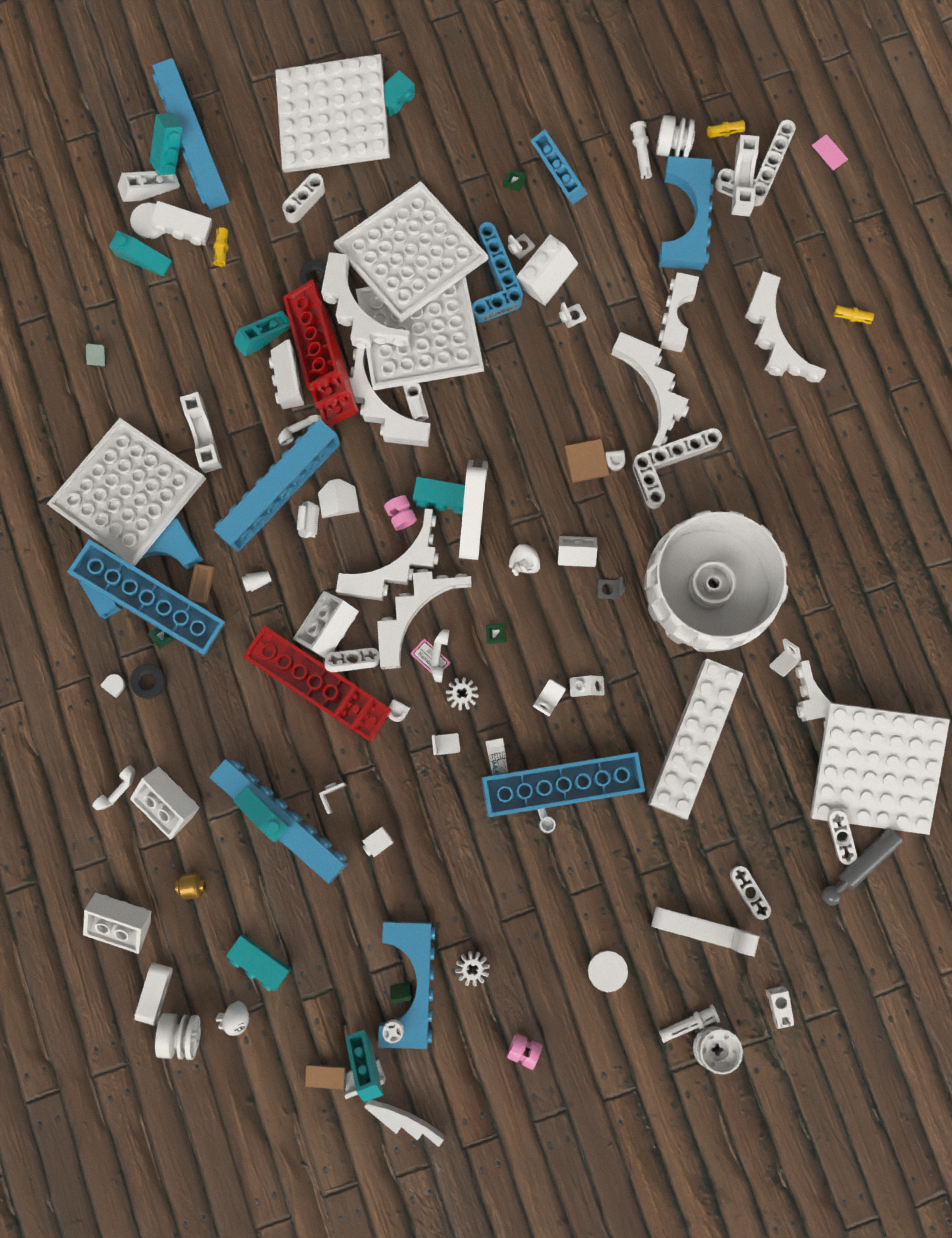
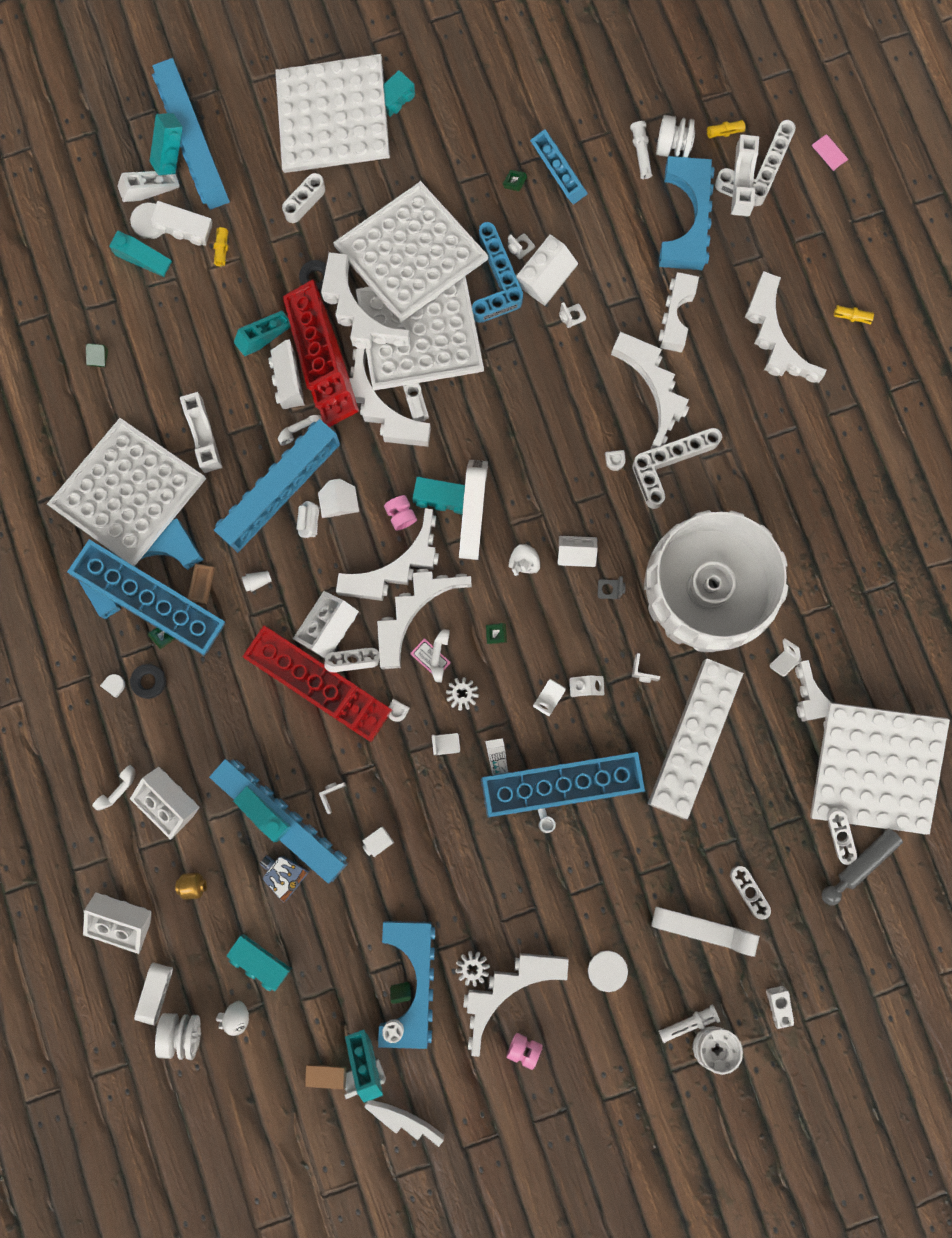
(283, 876): none -> torso
(530, 968): none -> white arch
(586, 461): medium nougat tile -> none
(642, 677): none -> white bracket

